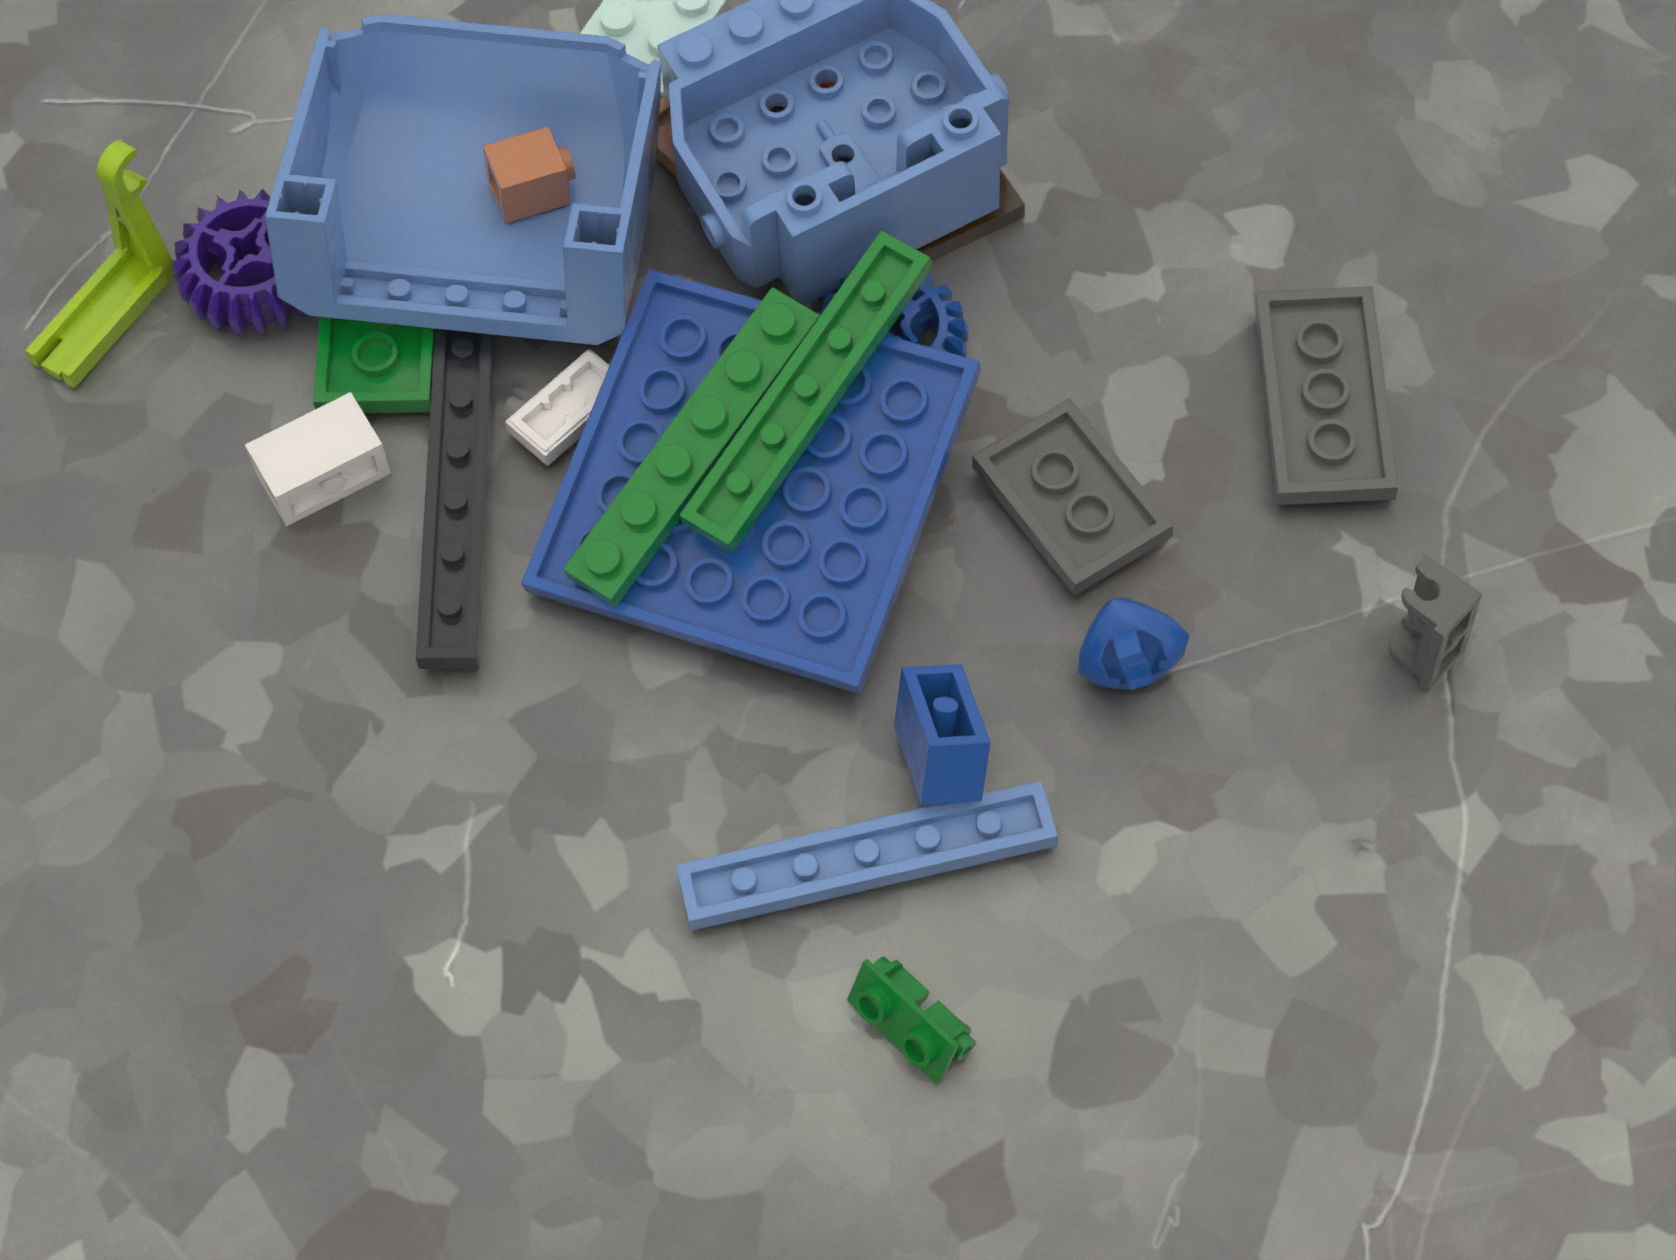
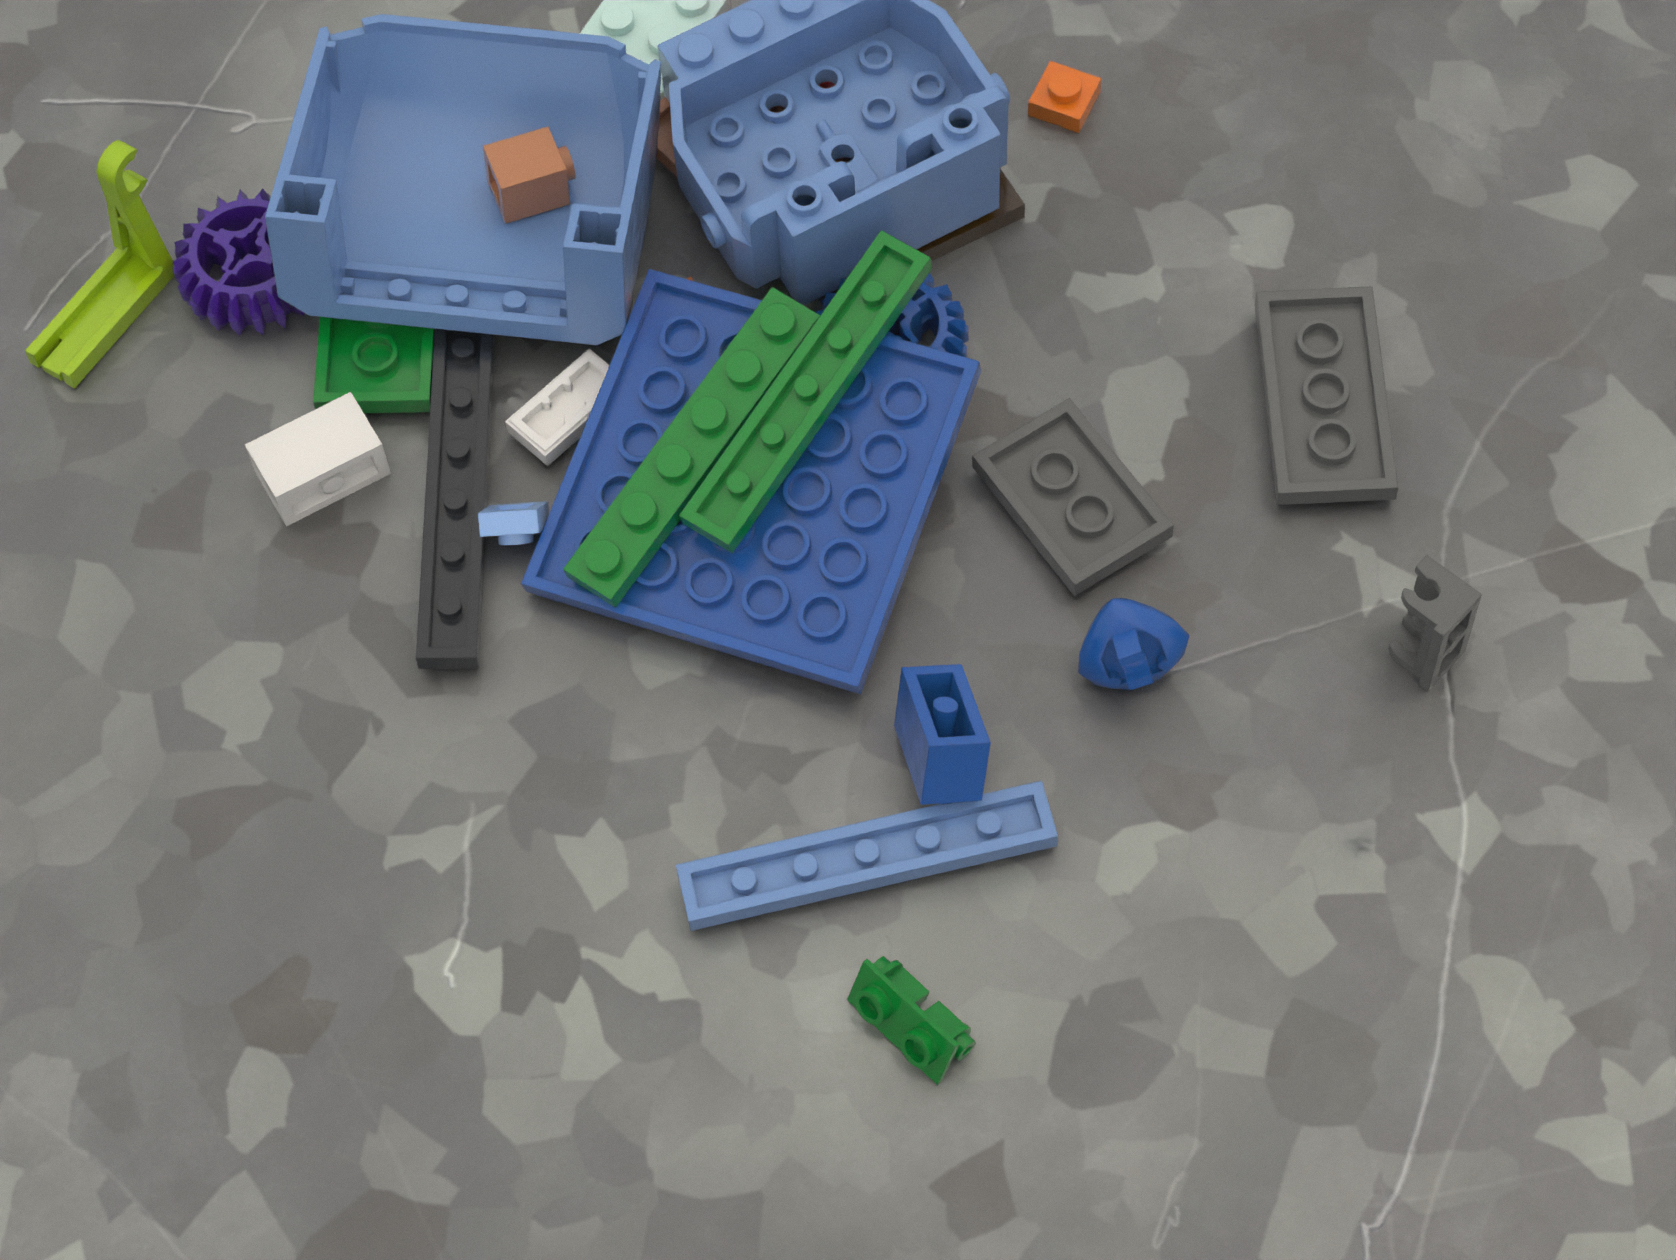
(513, 522): none -> light blue plate
(1064, 96): none -> orange plate

